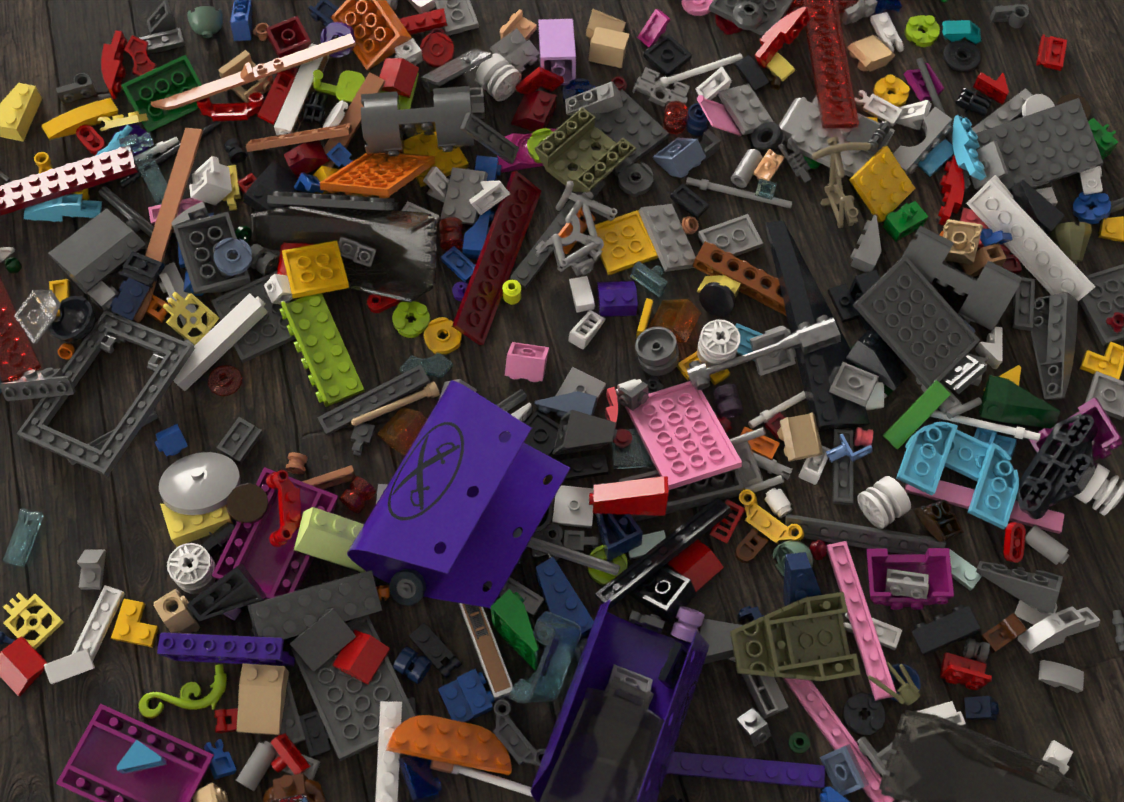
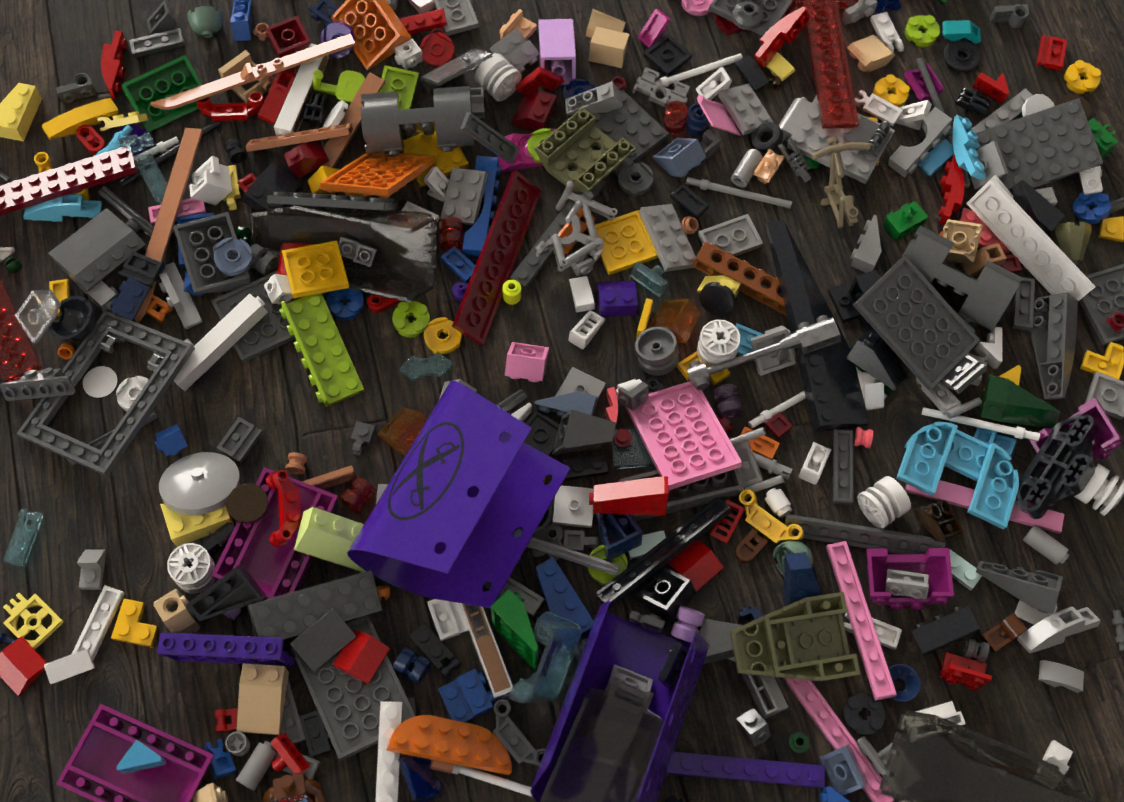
(100, 381): none -> white sticker
(129, 390): none -> white tile
(138, 51): red tile -> none
(178, 308): light yellow piece -> none
(185, 702): lime plant -> none
(193, 213): light grey slope -> none
(227, 386): clear red piece -> none
(234, 742): none -> light grey wheel
(308, 183): blue bracket -> none
(340, 155): blue plate -> none
(348, 311): none -> blue plate
(374, 399): dark grey plate -> none
(399, 76): red slope -> none
(407, 587): black wheel -> none
(429, 391): tan piece -> none
(447, 618): none -> white plate
(491, 195): white slope -> none
(765, 189): clear light blue slope -> none
(800, 437): tan slope -> none
(818, 549): dark red plate -> none
(844, 449): medium blue bracket -> none
(853, 384): light grey plate -> none
(882, 183): yellow plate -> none
(908, 691): olive plant -> none
(916, 414): bright green tile -> none
(981, 708): dark blue bracket -> none
(989, 238): blue bracket -> none
(1014, 542): red plate -> none
(1088, 71): none -> yellow plate

